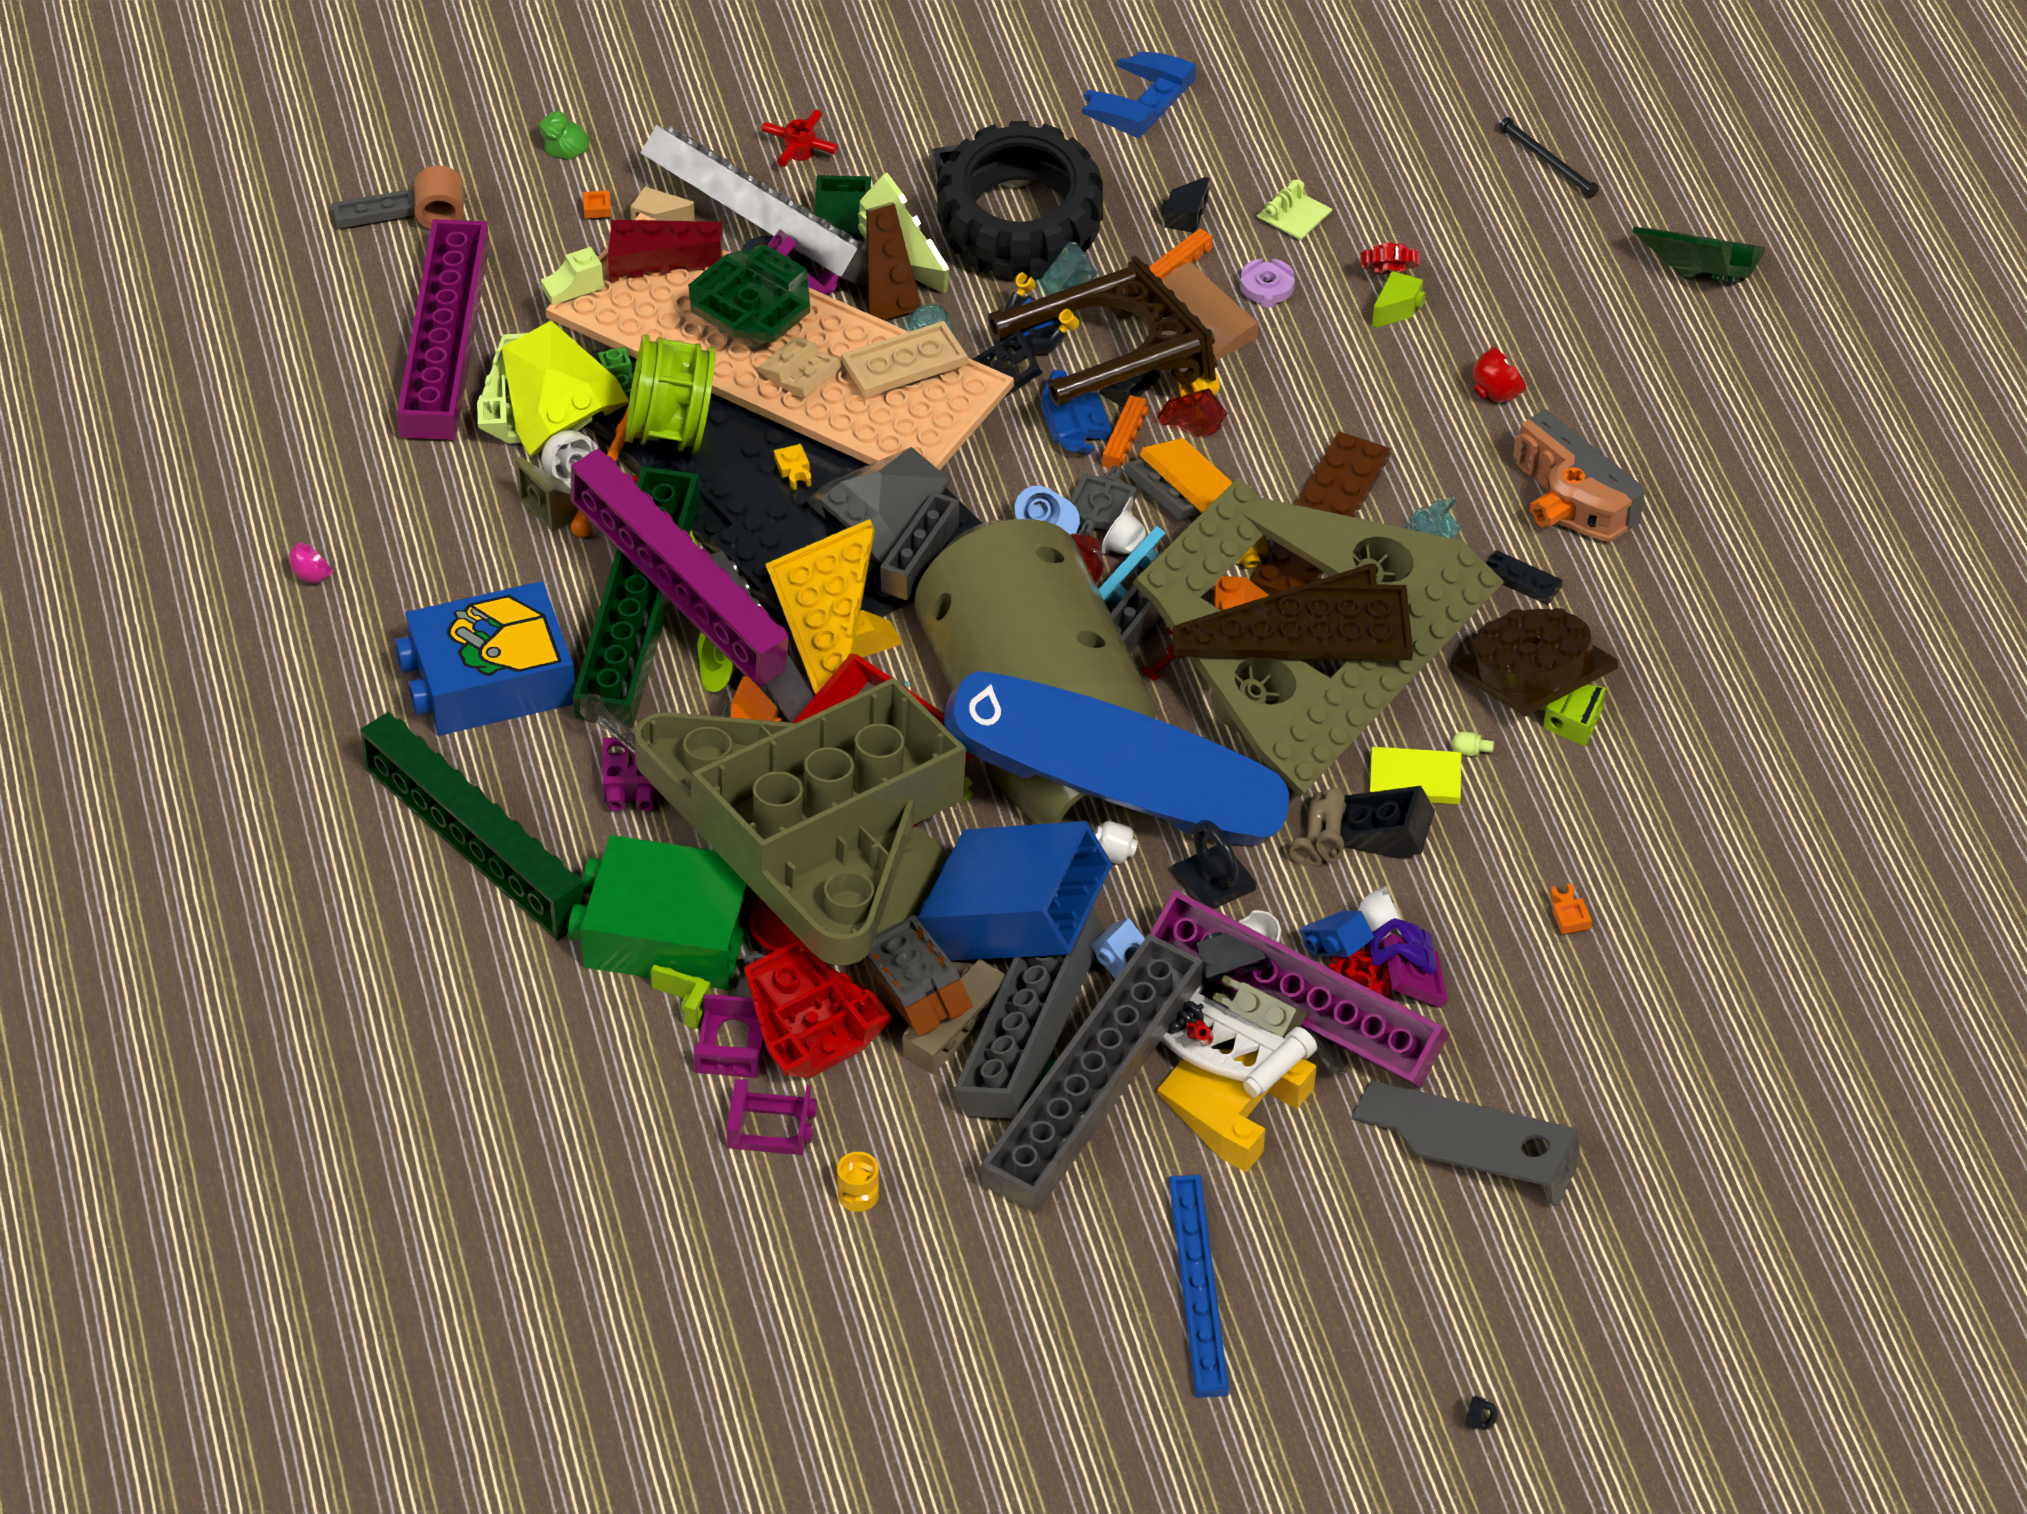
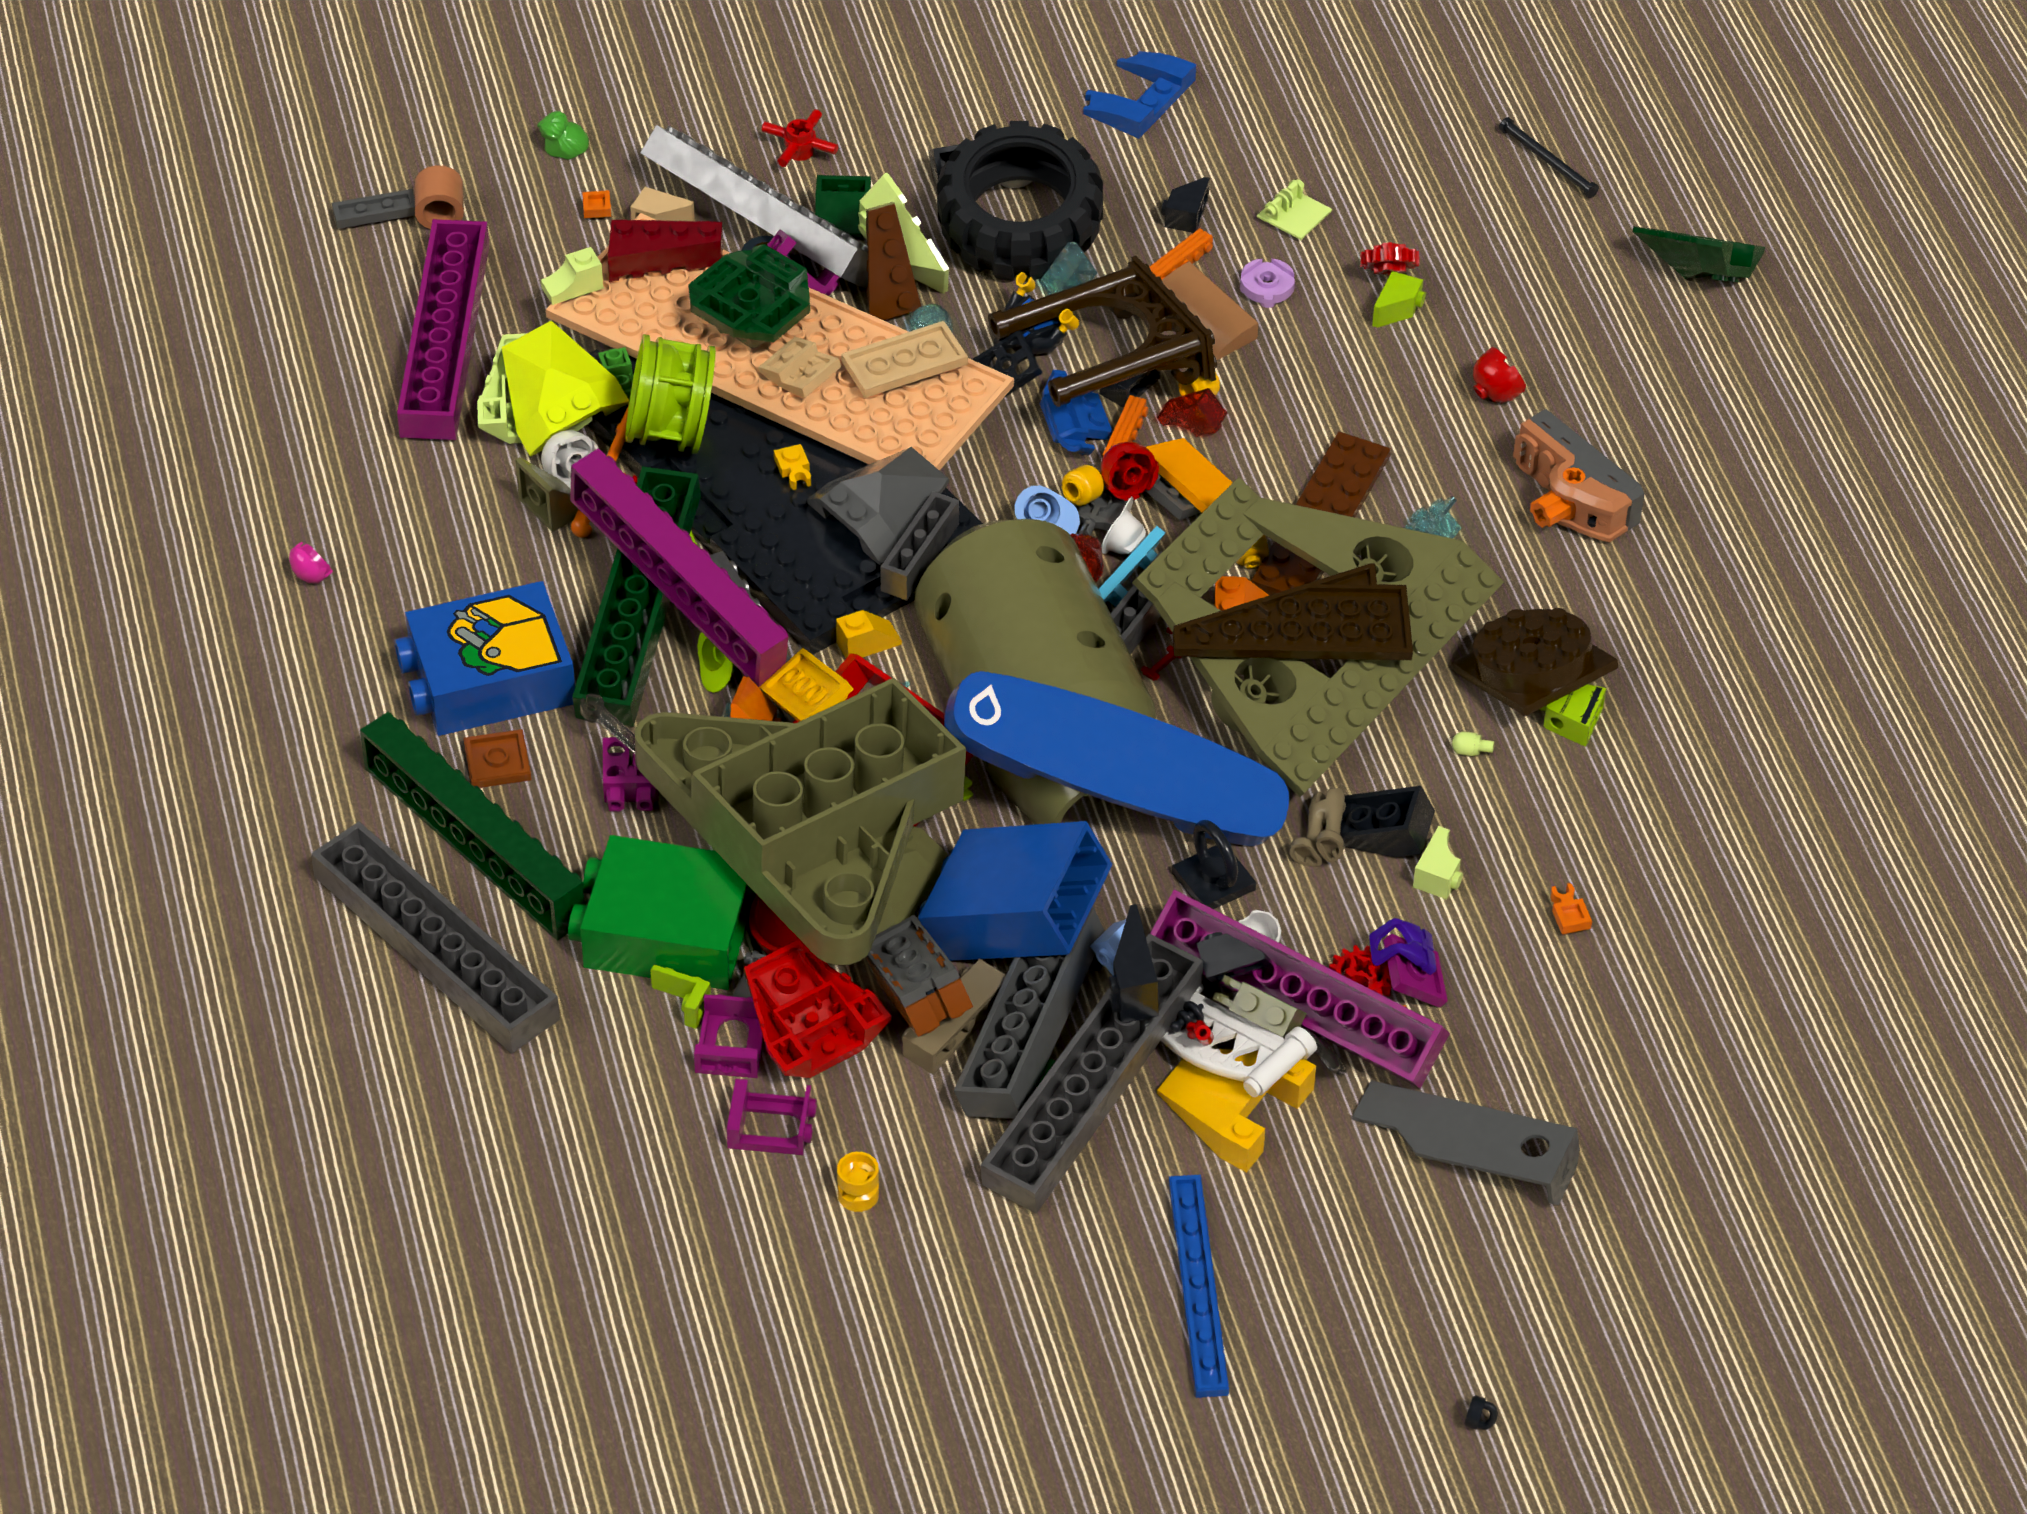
(436, 937): none -> flat silver brick
(497, 758): none -> dark orange tile
(805, 686): none -> yellow plate
(823, 597): yellow wing -> none
(1082, 485): none -> yellow head
(1116, 841): white head -> none
(1129, 470): none -> red cylinder
(1134, 979): none -> black slope
(1337, 934): blue slope -> none
(1378, 910): white cylinder -> none
(1433, 770): neon yellow tile -> none
(1438, 867): none -> yellowish green arch
(1524, 577): black hinge -> none

